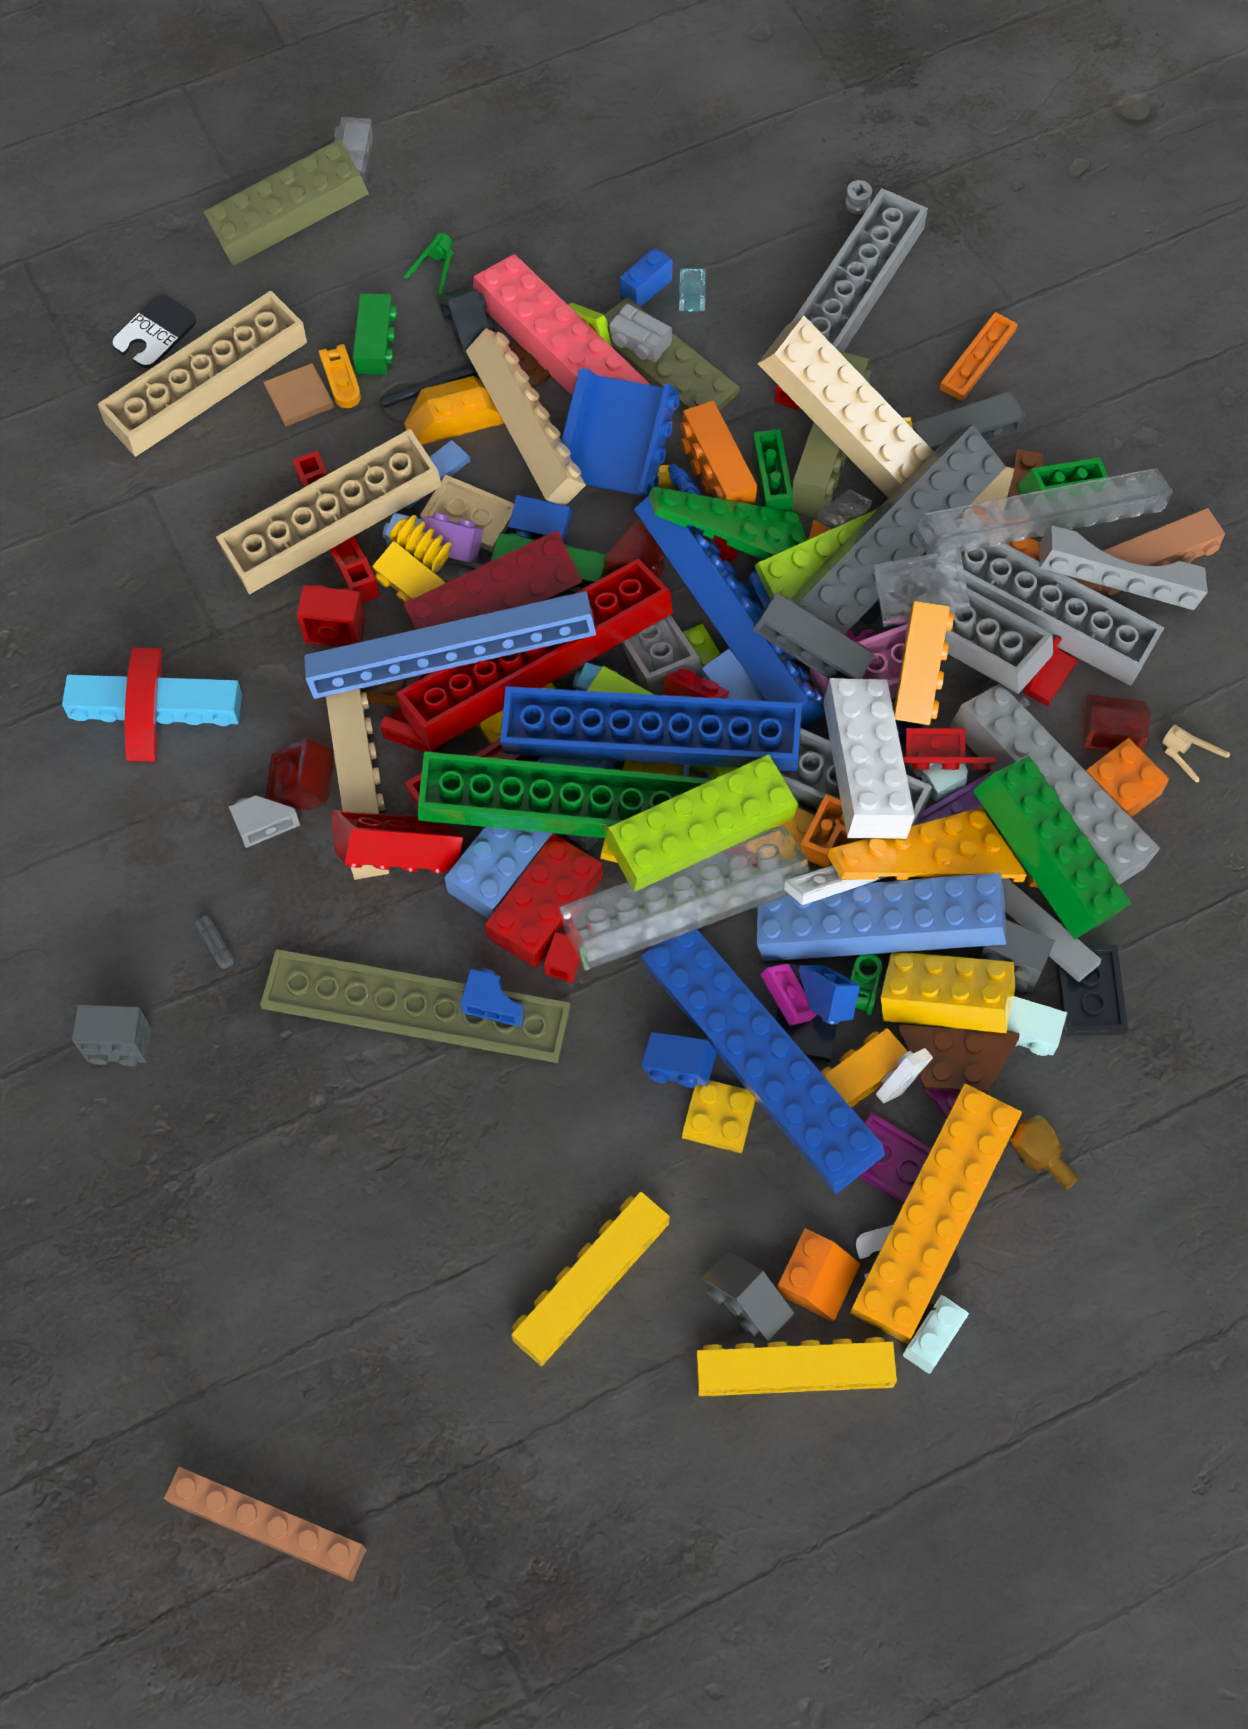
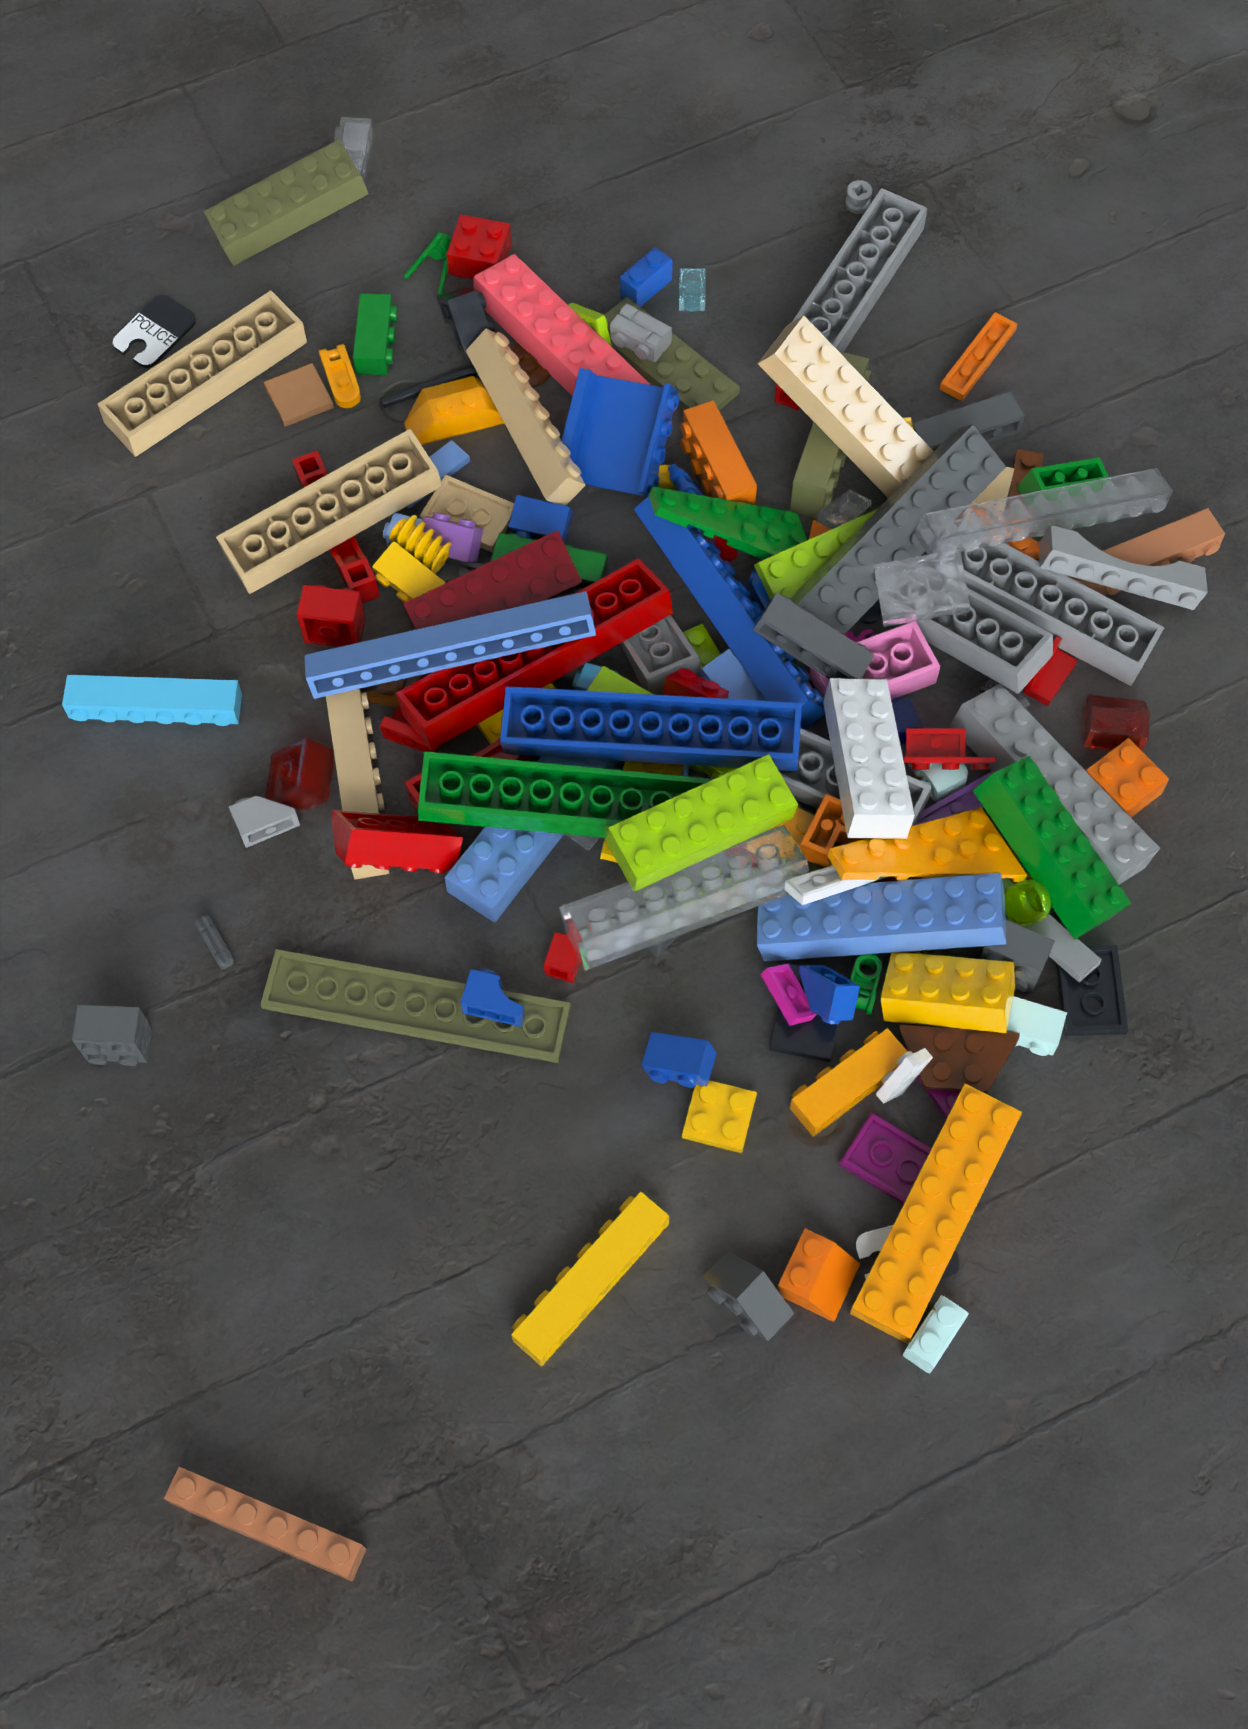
(141, 704): red slope -> none
(477, 245): none -> red brick
(531, 910): red brick -> none
(633, 545): clear red slope -> none
(764, 1059): blue brick -> none
(772, 470): green brick -> none
(795, 1368): yellow brick -> none
(921, 662): light orange brick -> none
(1027, 902): none -> clear neon green hair
(1041, 1149): pearl gold piece -> none
(1180, 740): tan plant -> none

